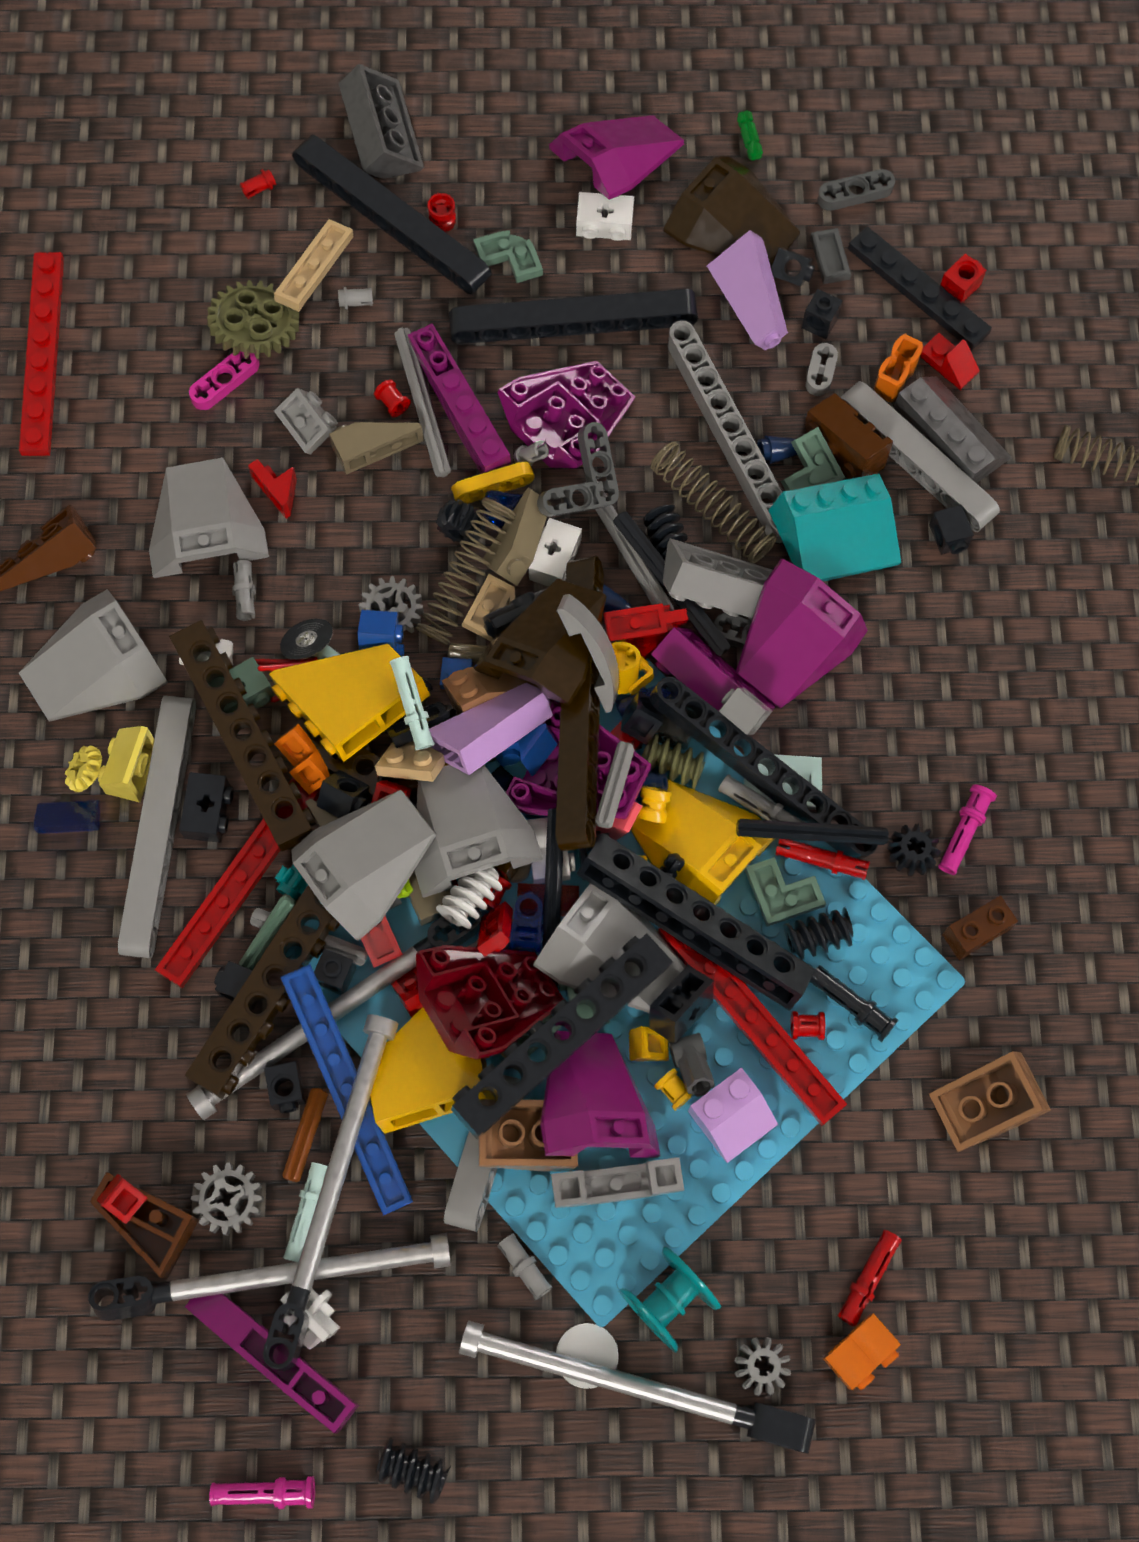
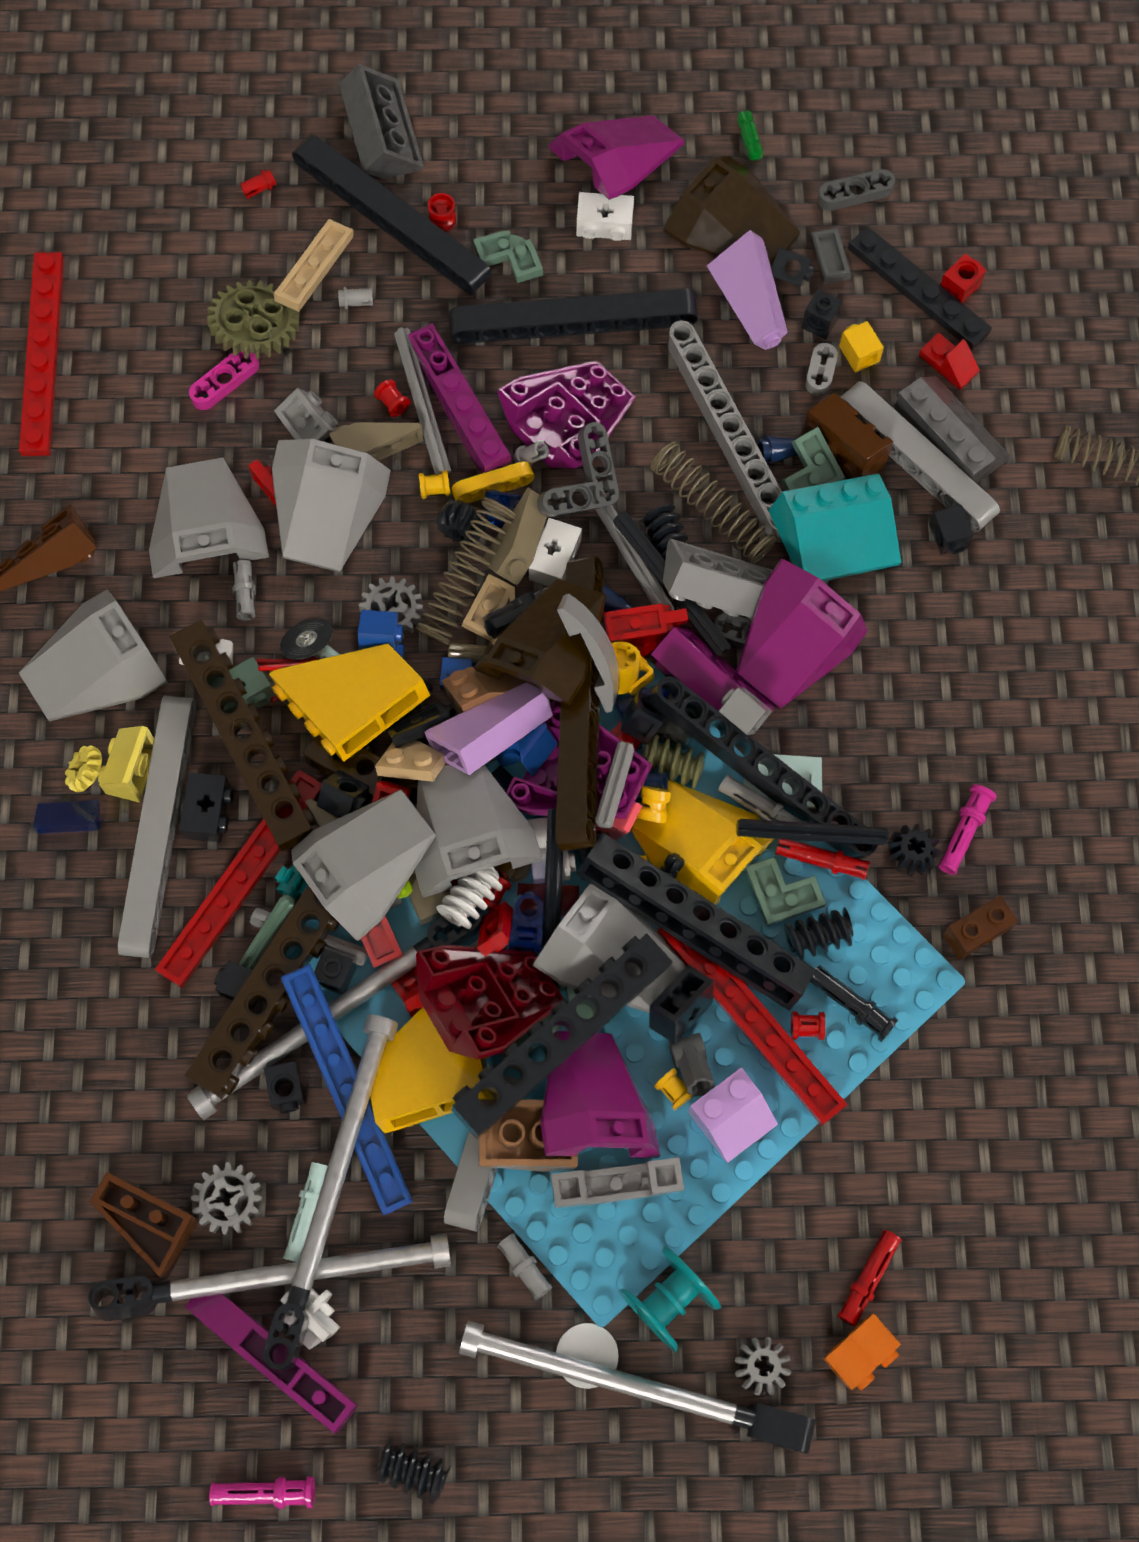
(121, 1199): red slope -> none
(305, 1135): dark orange axle -> none
(308, 763): orange slope -> none
(324, 499): none -> light grey wedge
(412, 704): light aqua pin -> none
(434, 484): none -> yellow bush
(647, 1045): yellow slope -> none
(861, 346): none -> yellow brick
(898, 367): orange brick -> none
(989, 1101): medium nougat slope -> none

